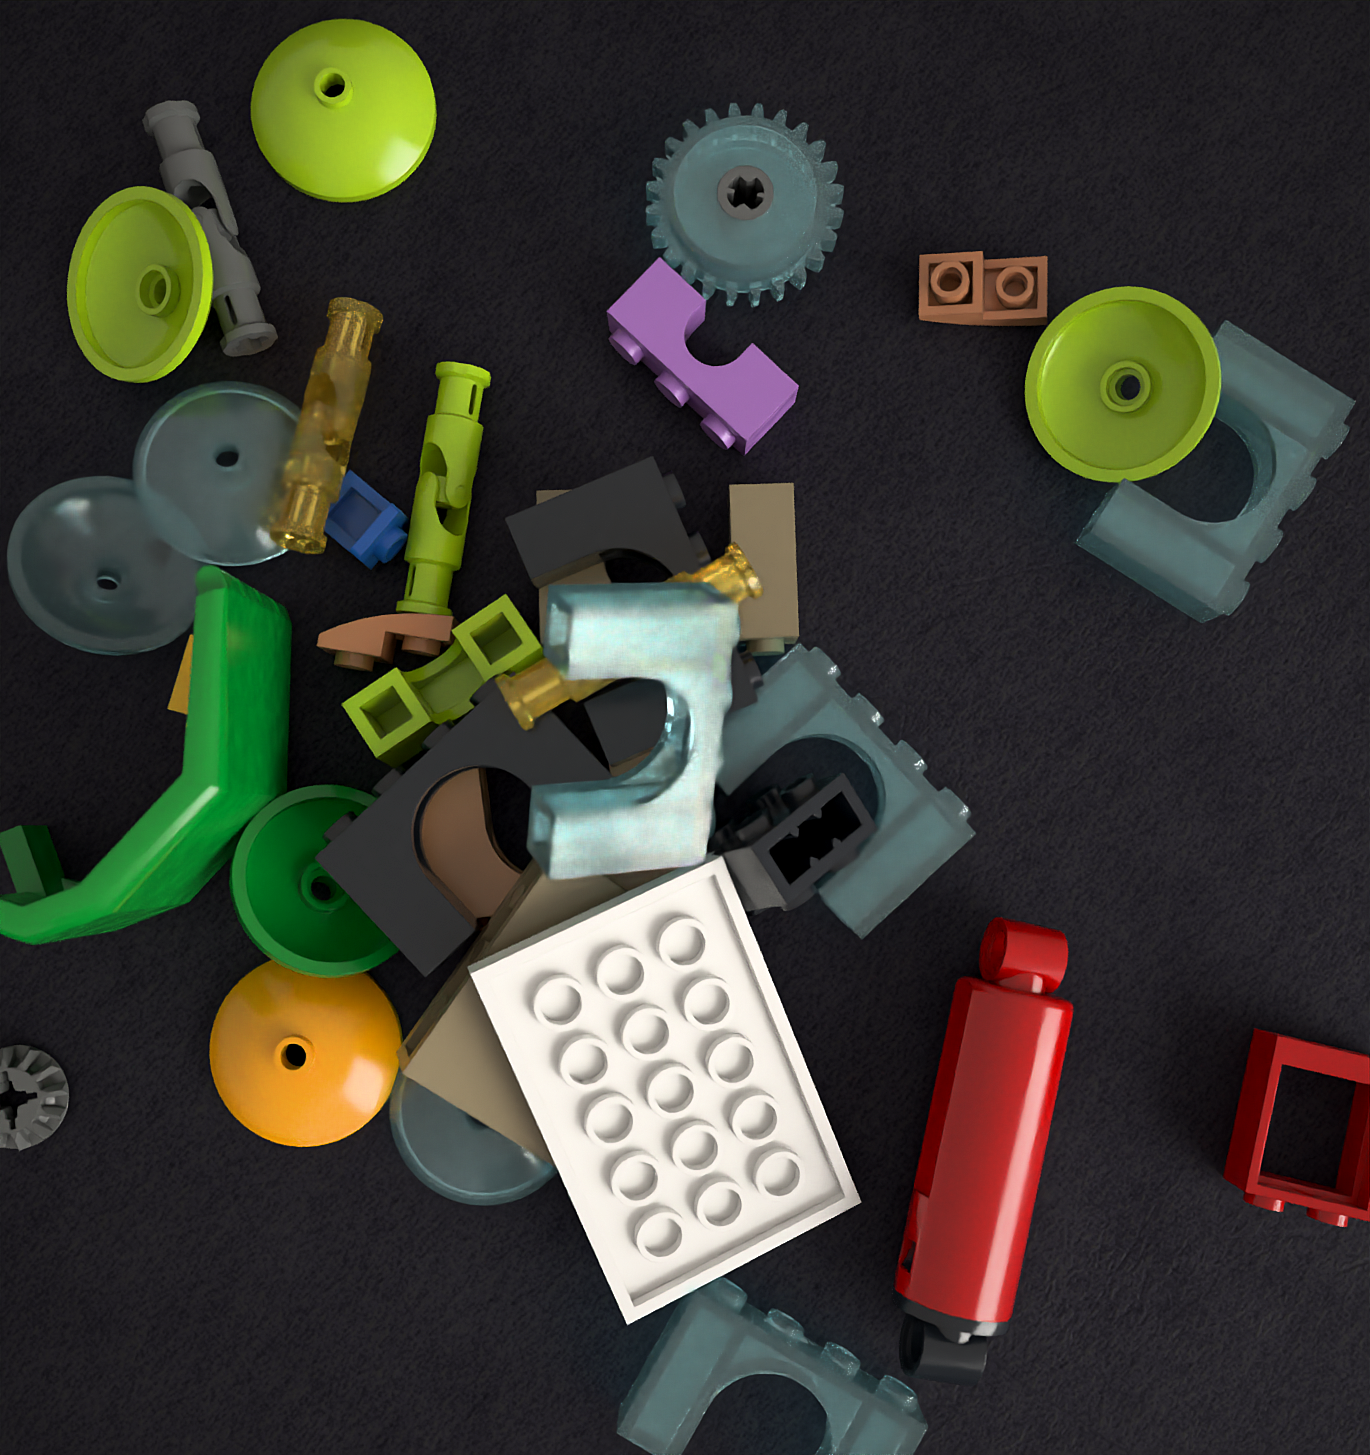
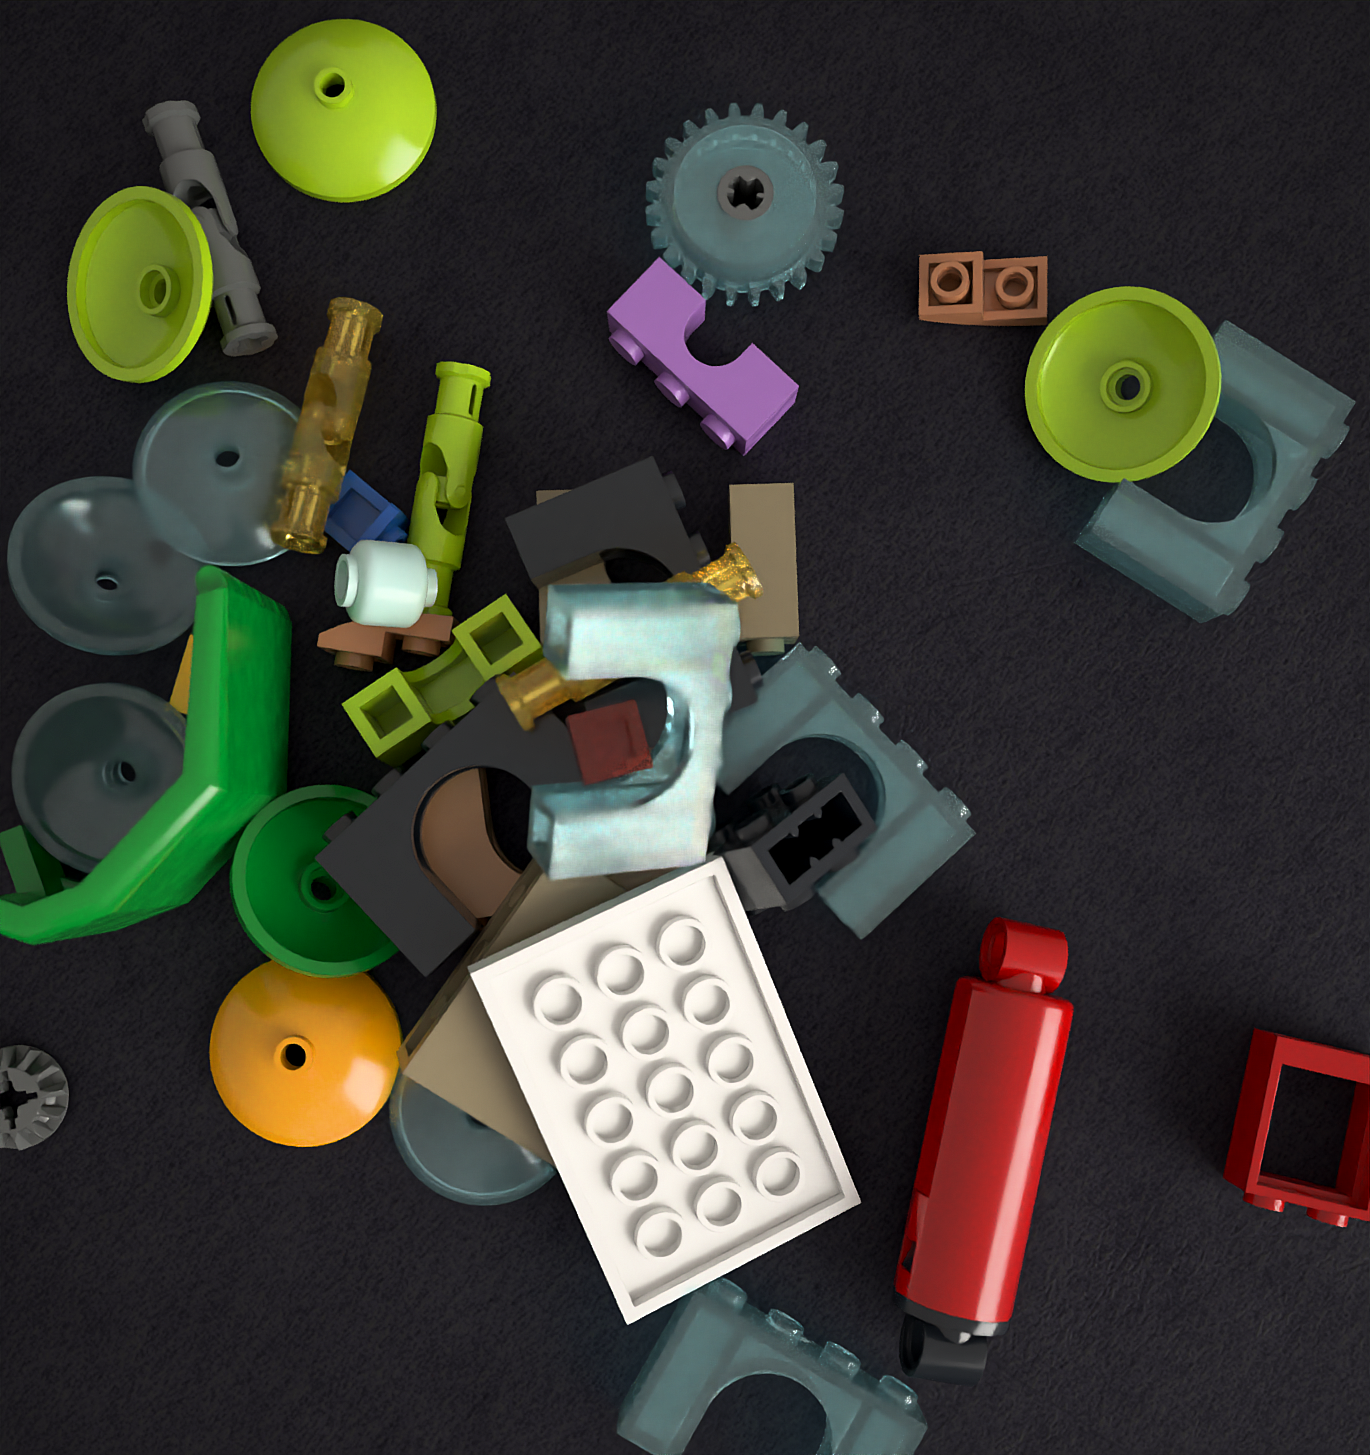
(71, 762): none -> clear light blue dish
(384, 583): none -> light aqua head
(609, 743): none -> clear red tile

